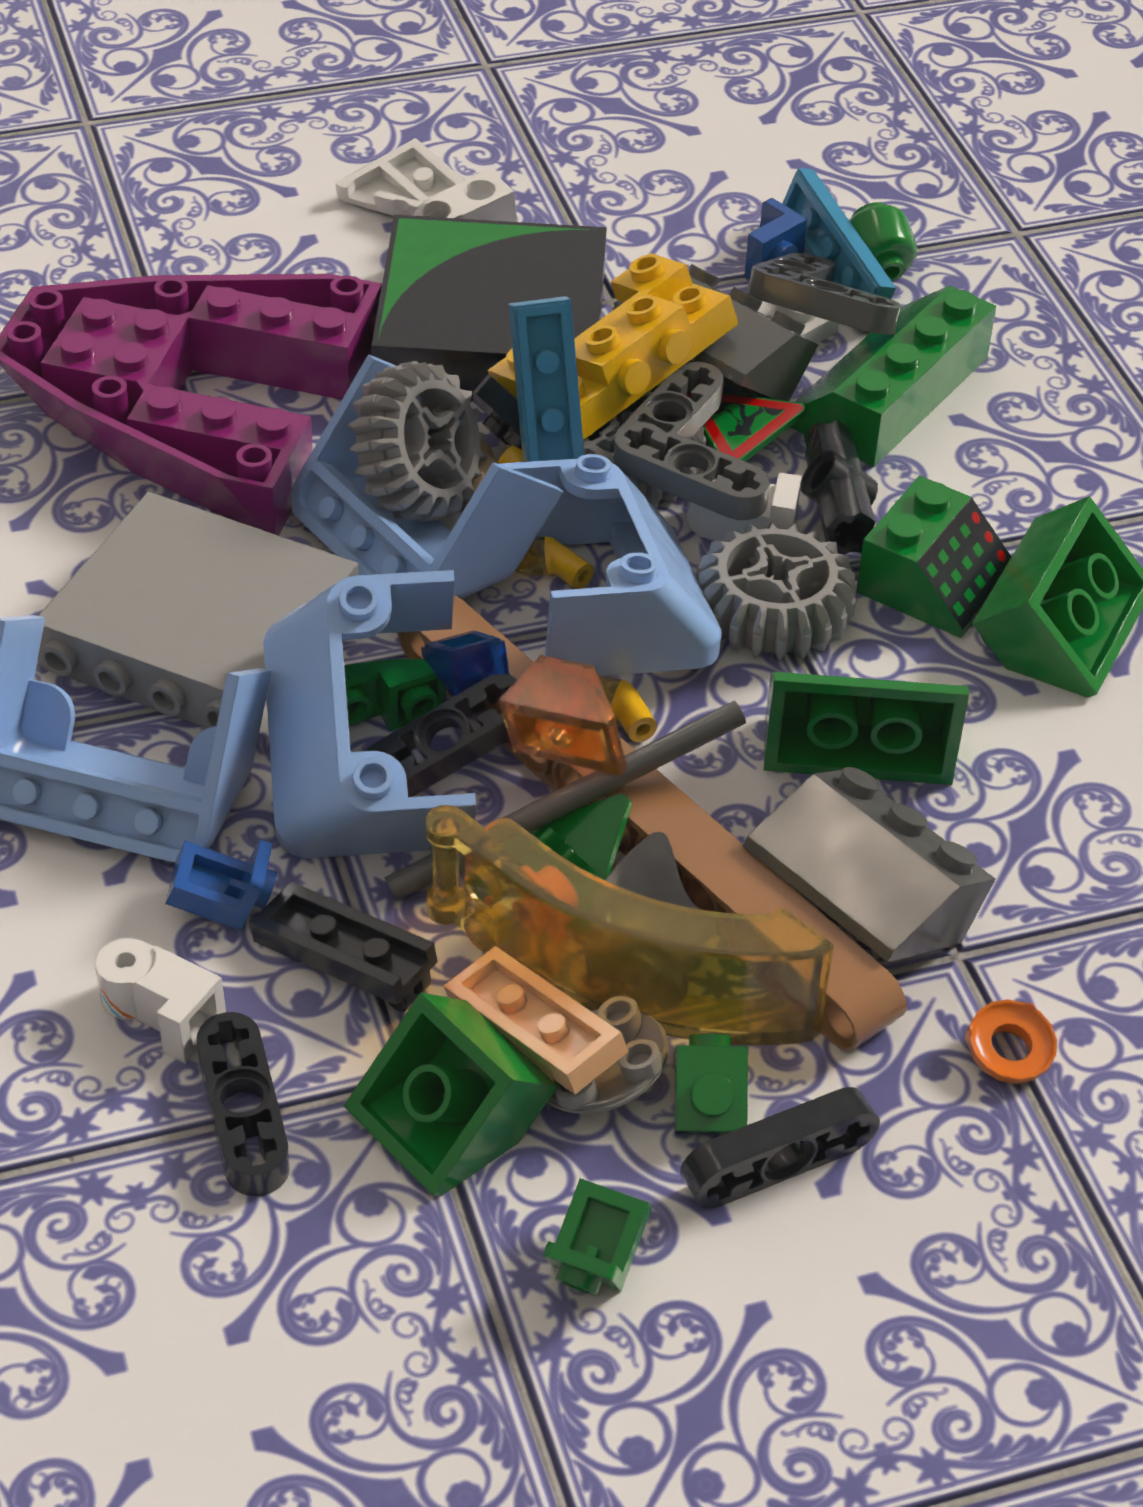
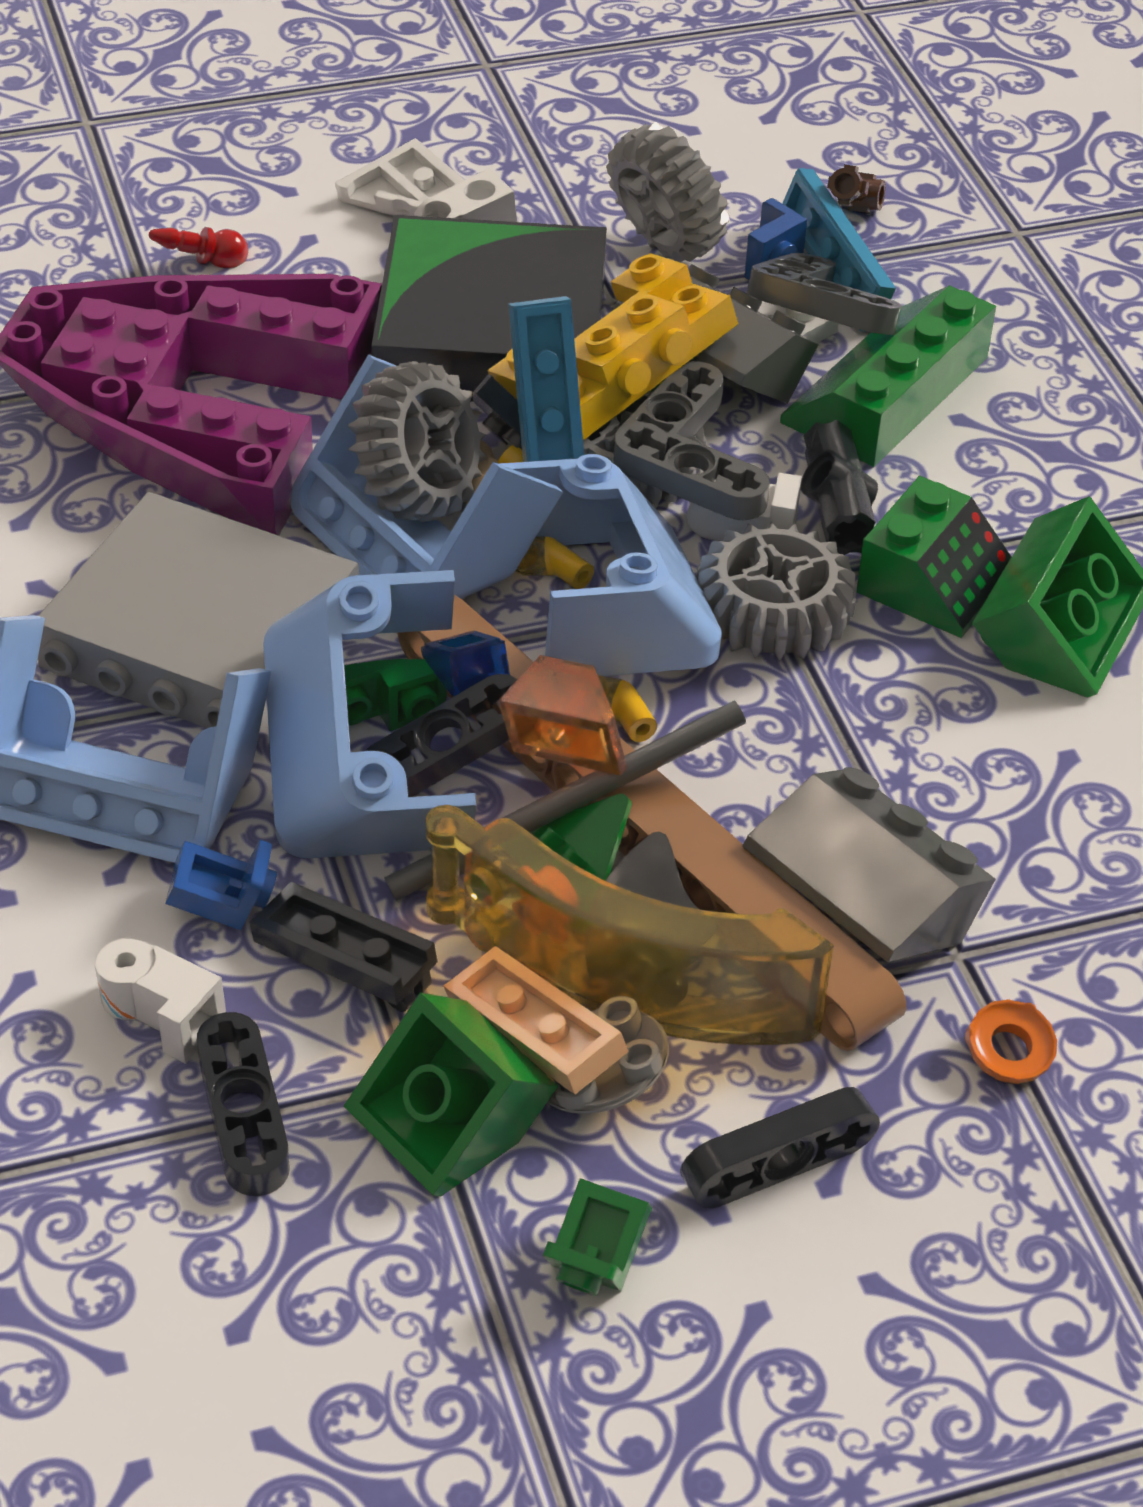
(223, 248): none -> red bar
(667, 192): none -> light grey gear
(710, 1085): green bracket -> none
(749, 423): piece -> none
(857, 189): none -> reddish brown bar
(864, 724): green slope -> none
(887, 236): green head -> none

